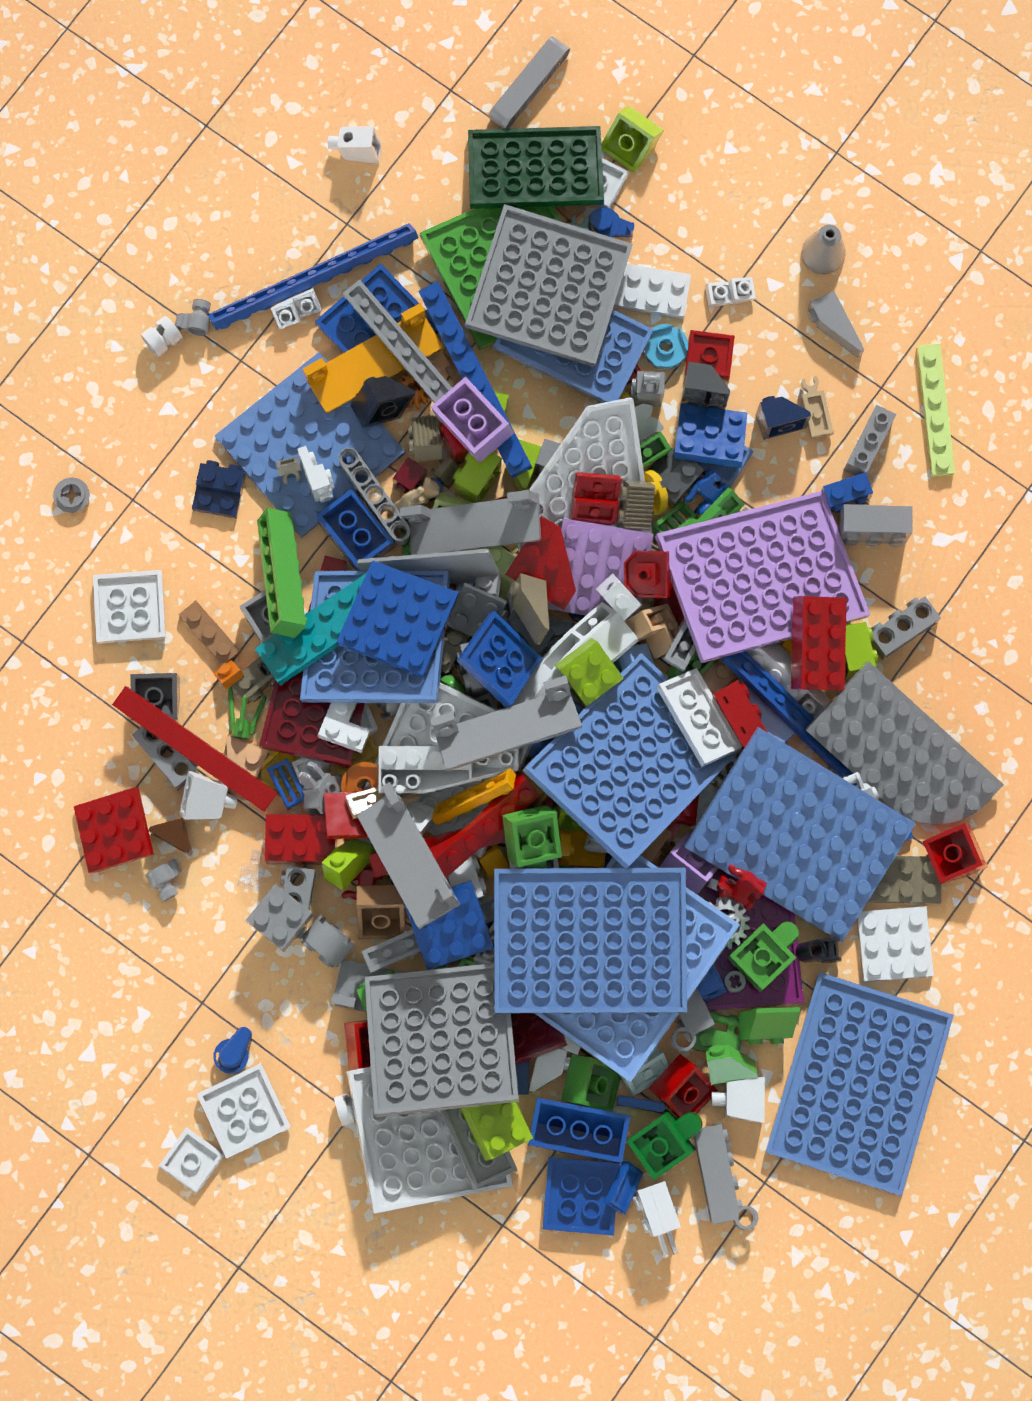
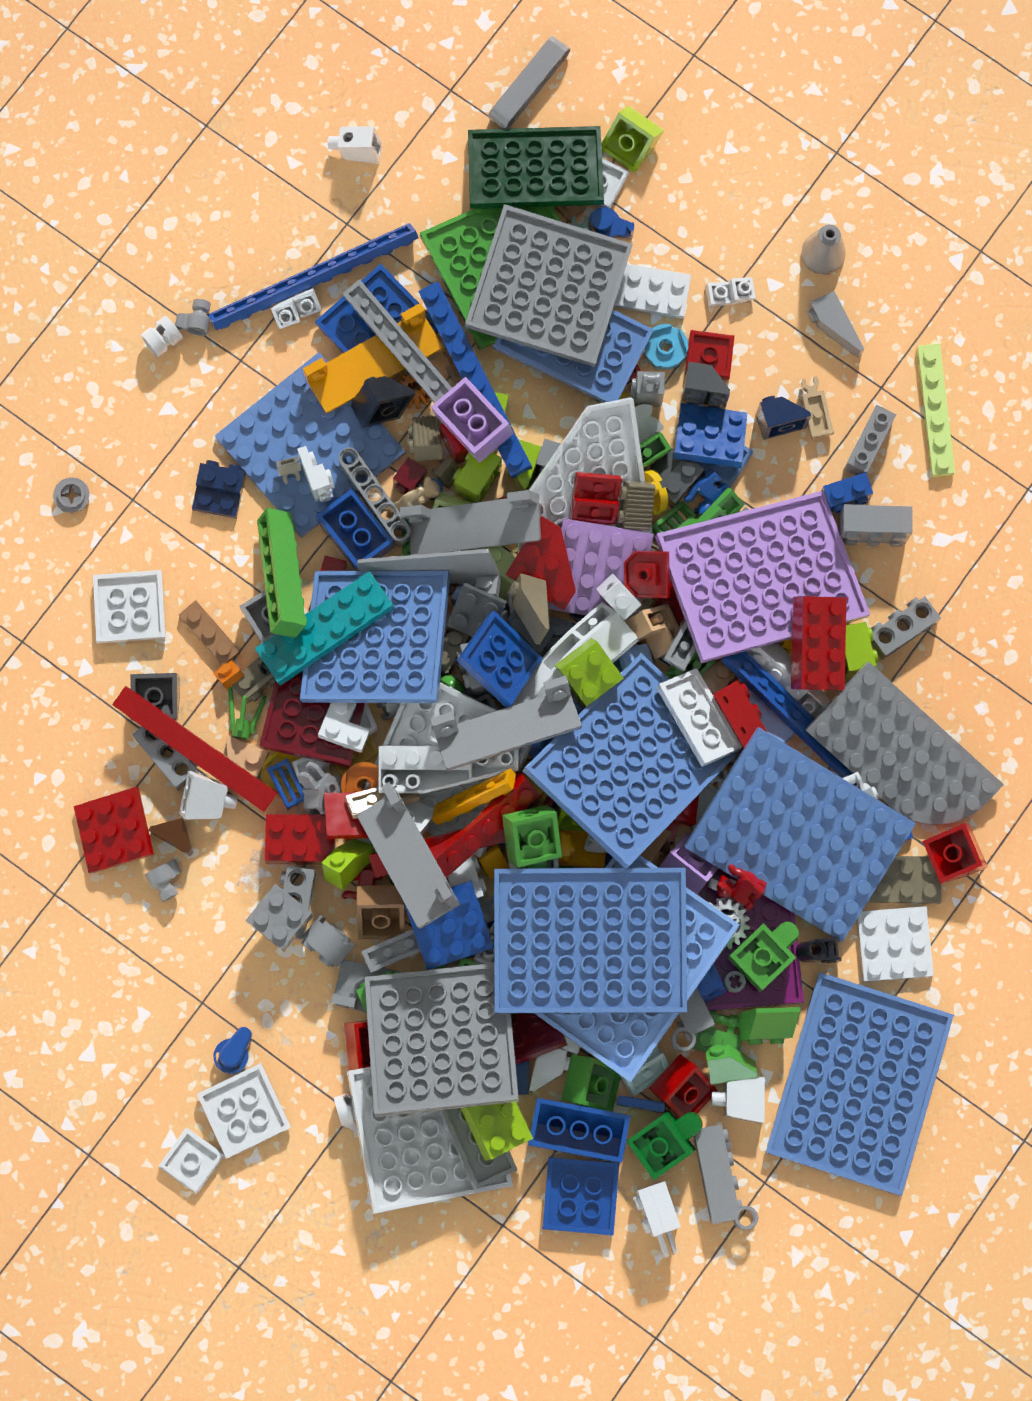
(397, 618): blue plate -> none
(623, 1187): blue tile -> none

